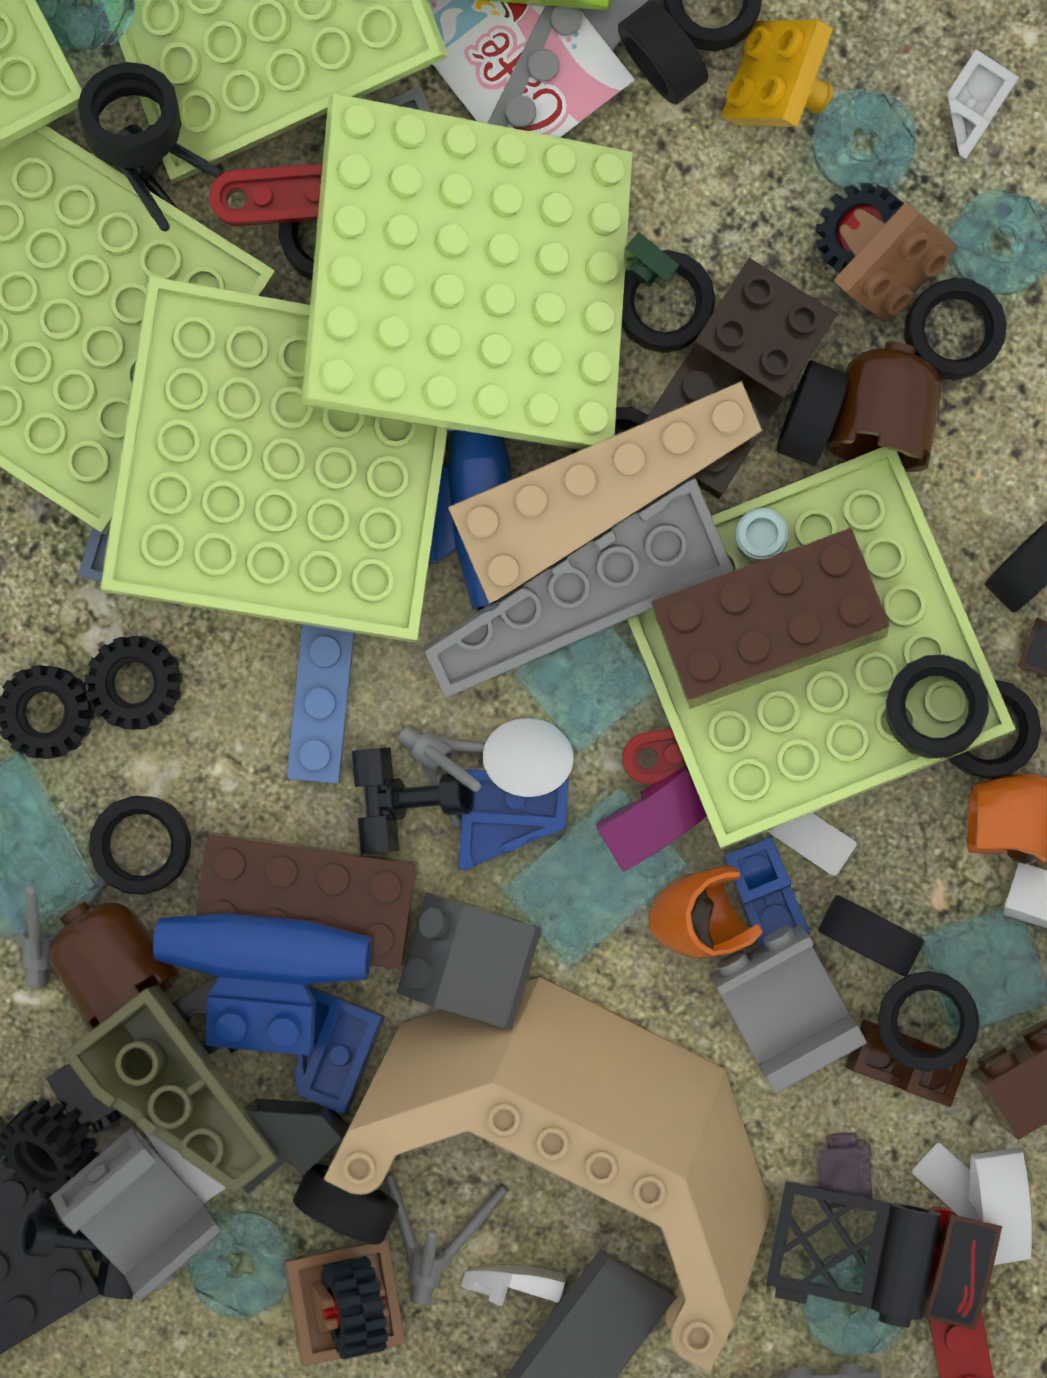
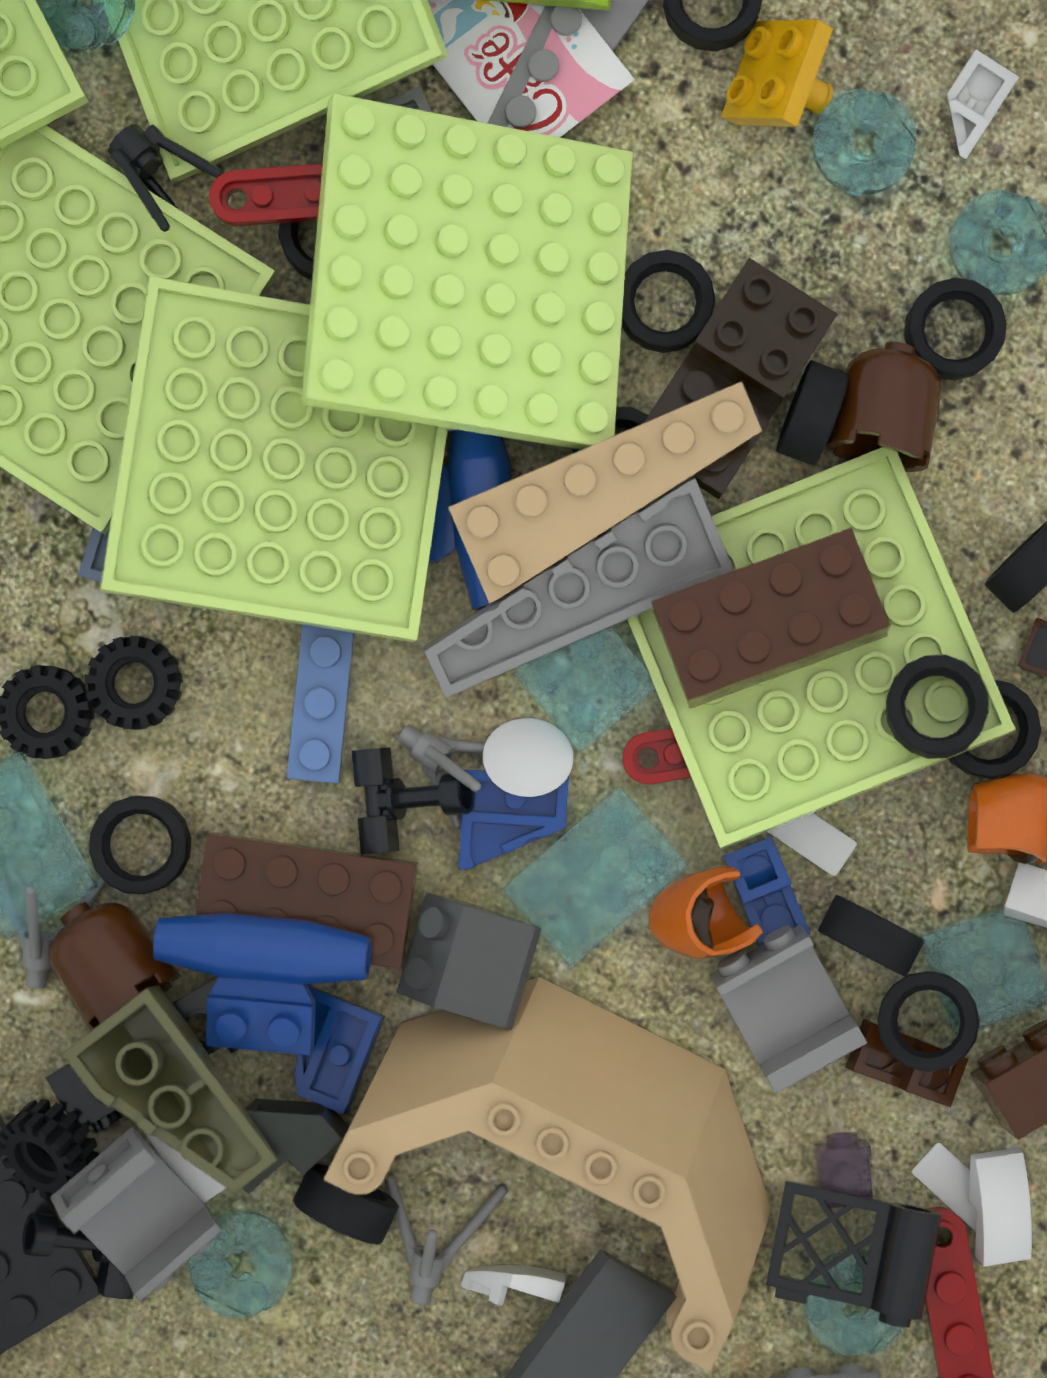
(123, 81): black tyre -> none
(344, 1302): plate -> none
(649, 262): dark green plate -> none
(652, 821): magenta slope -> none
(663, 52): black tyre -> none
(761, 534): light aqua tile -> none
(881, 248): medium nougat plate -> none
(962, 1271): black slope -> none

